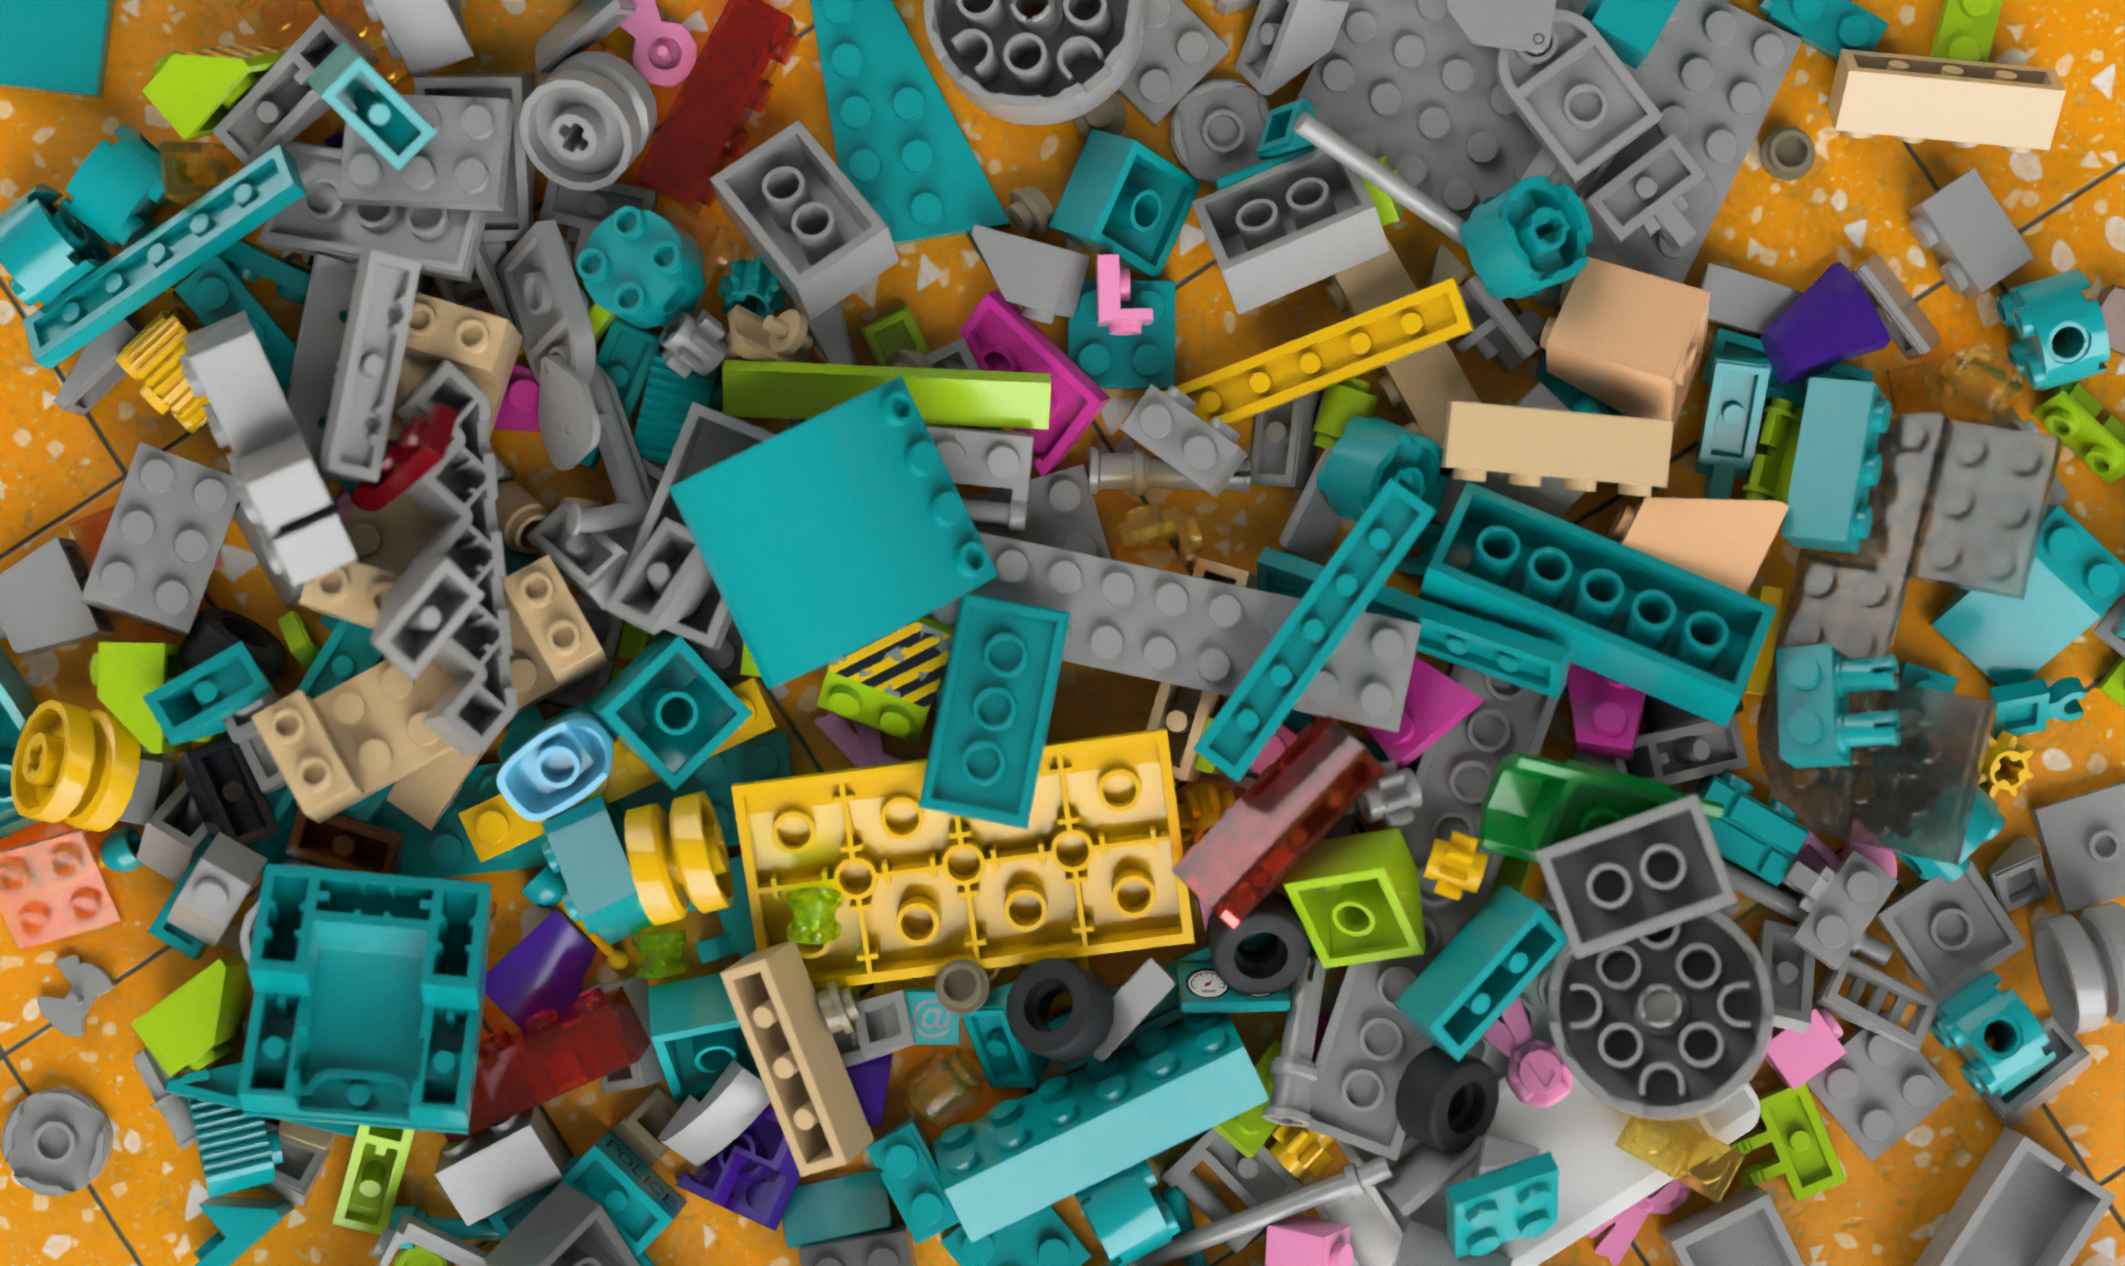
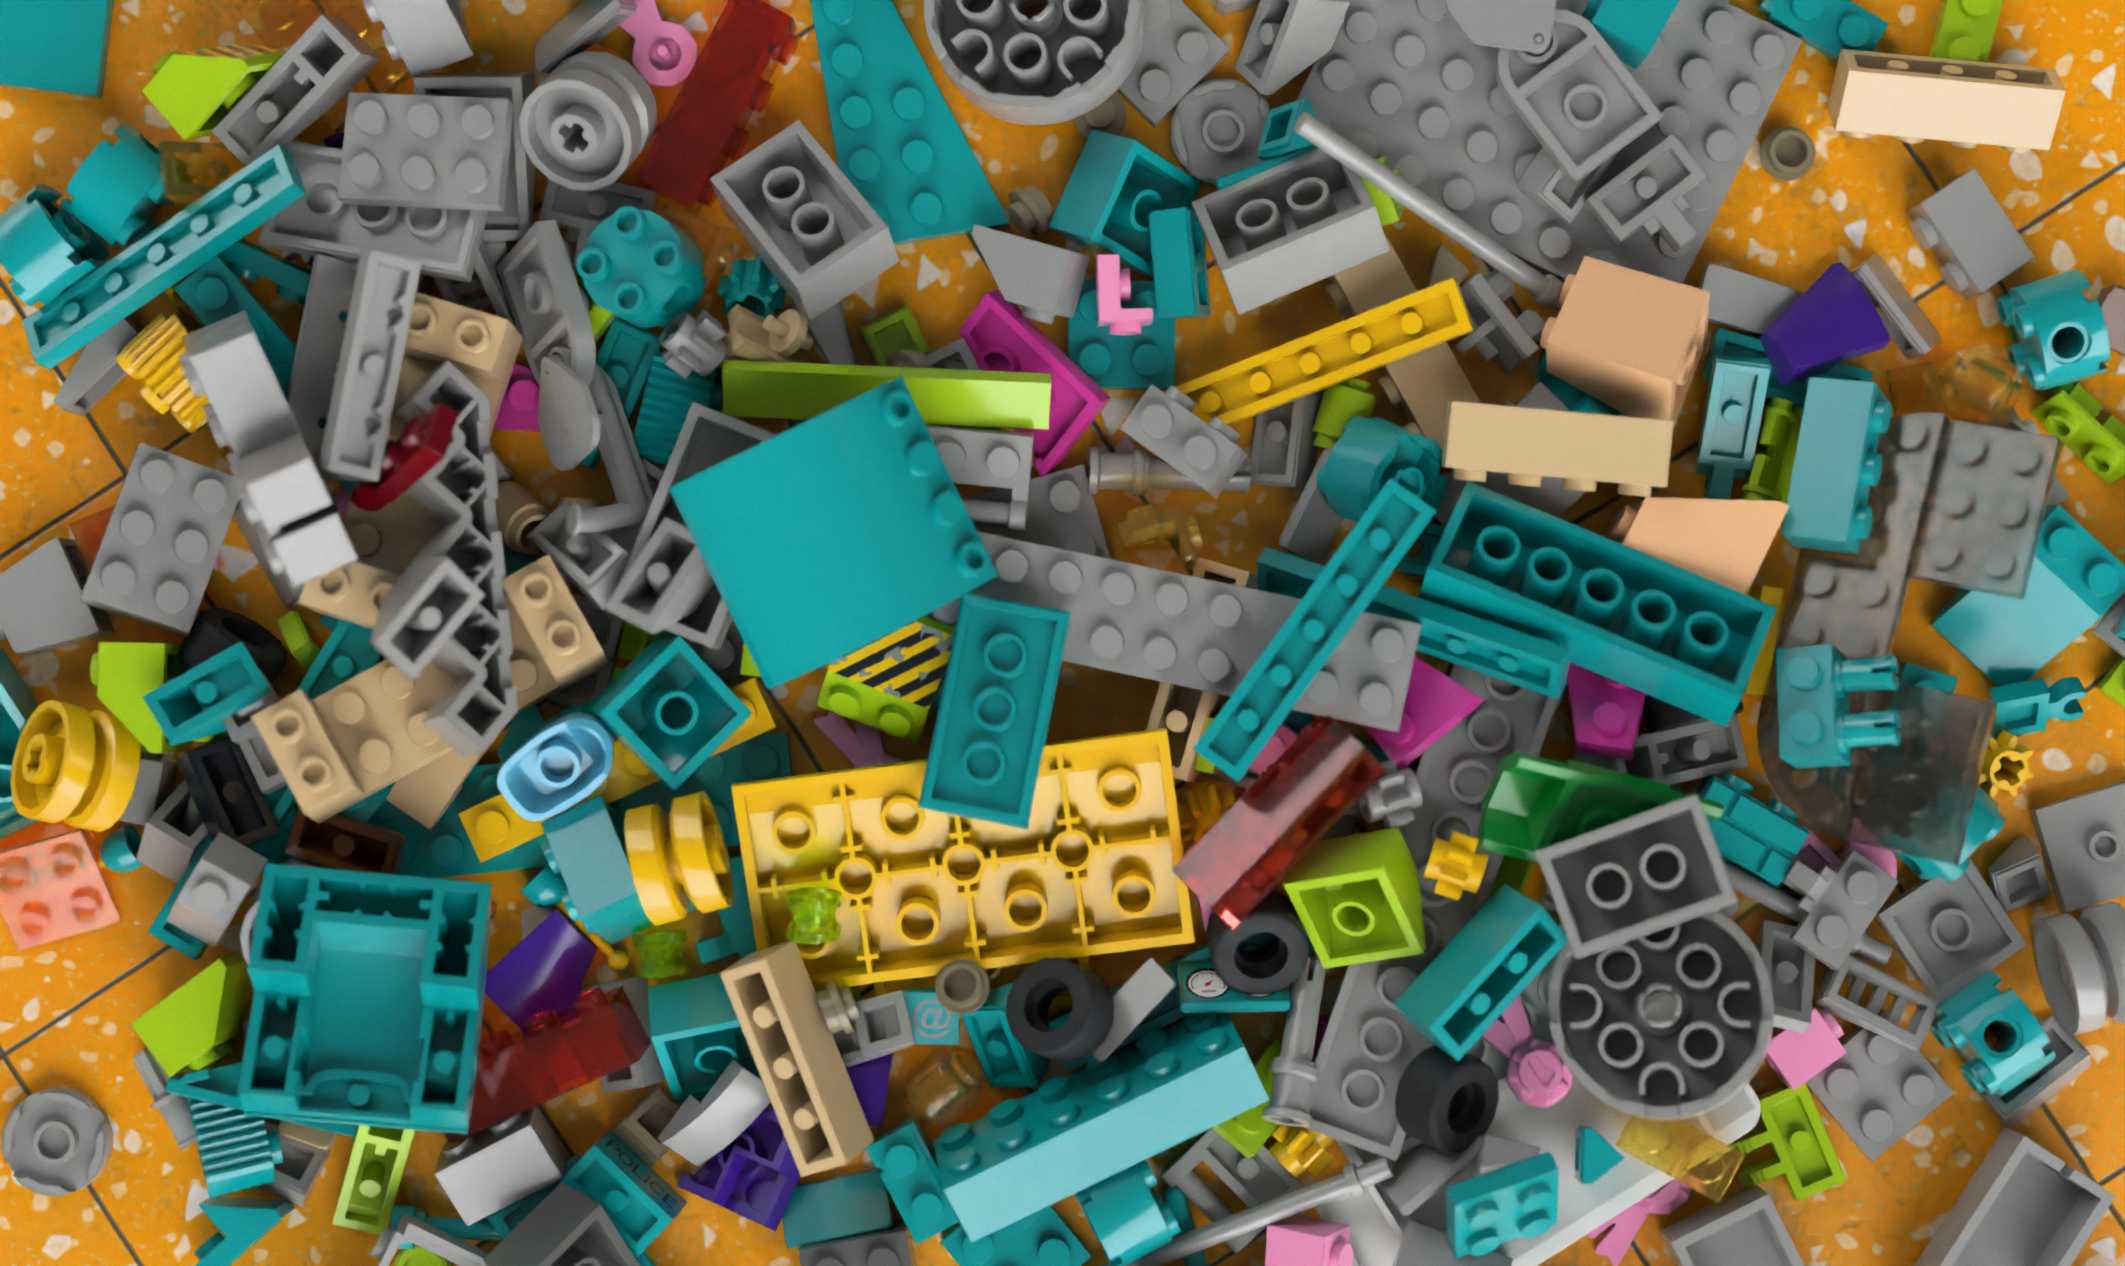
(88, 983): light grey piece -> none
(370, 105): teal slope -> none
(1179, 264): none -> teal slope
(1527, 238): teal brick -> none
(1593, 1155): none -> teal slope

